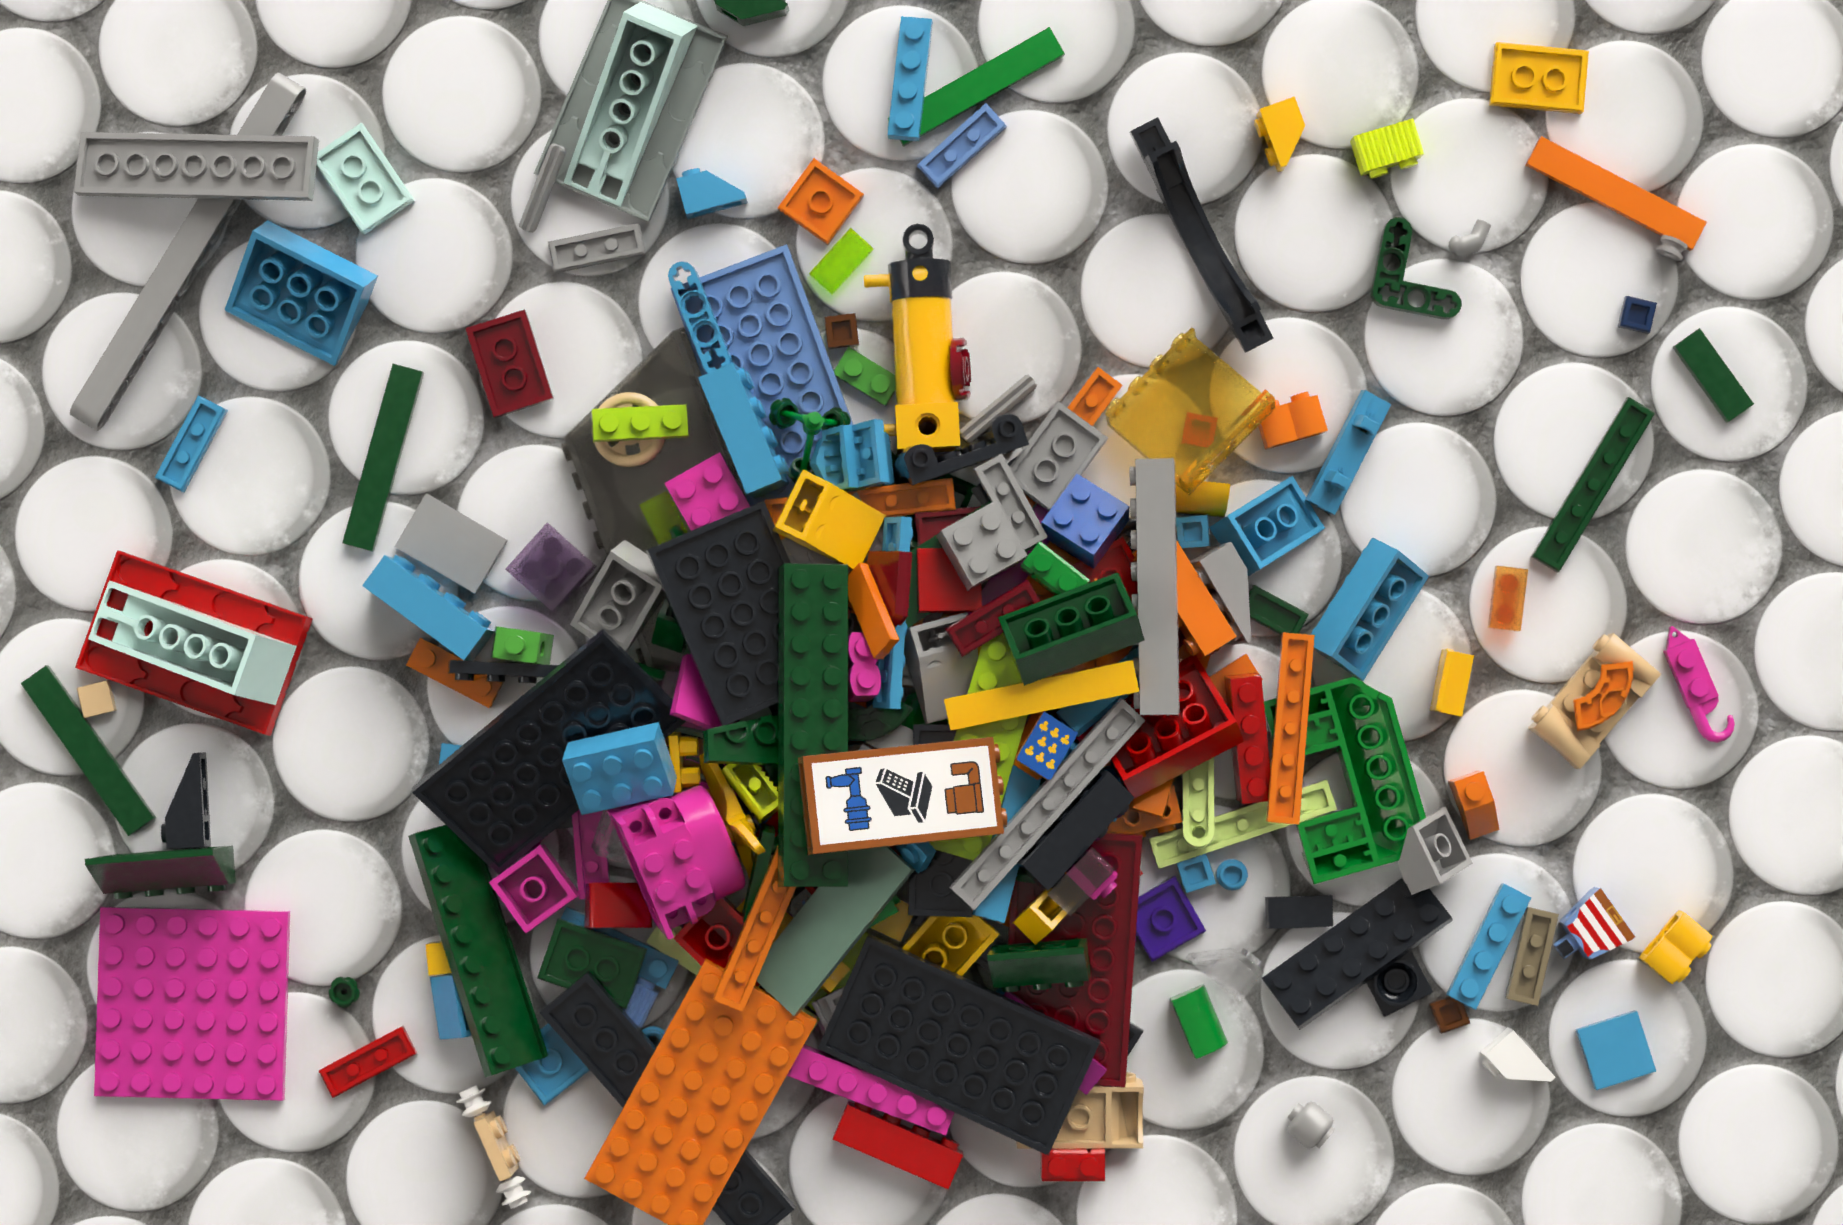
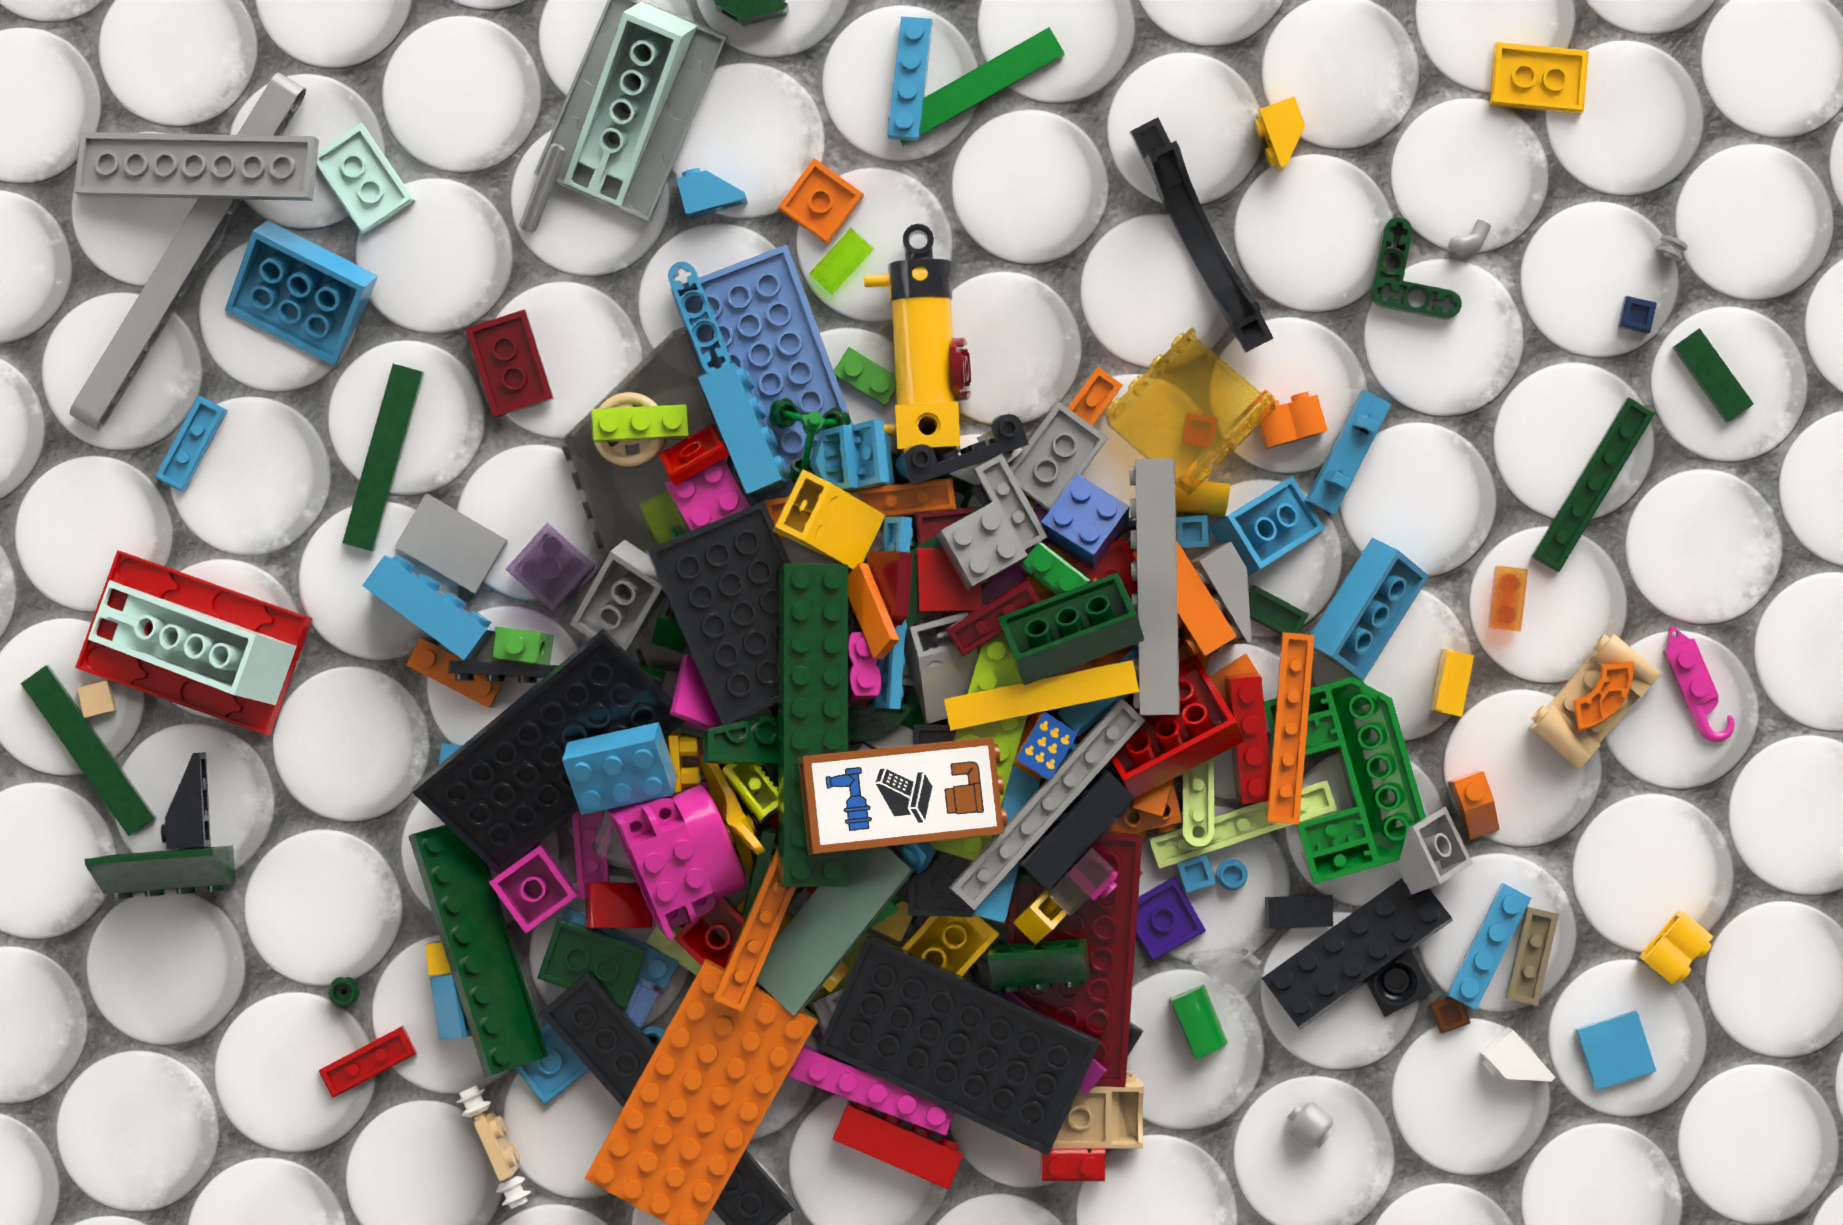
(192, 1003): dark pink plate -> none
(596, 248): light grey tile -> none
(693, 454): none -> red tile
(841, 331): reddish brown plate -> none
(961, 146): medium blue tile -> none
(999, 407): light grey axle -> none
(1387, 148): neon yellow brick -> none
(1592, 927): torso -> none
(1614, 192): orange tile -> none

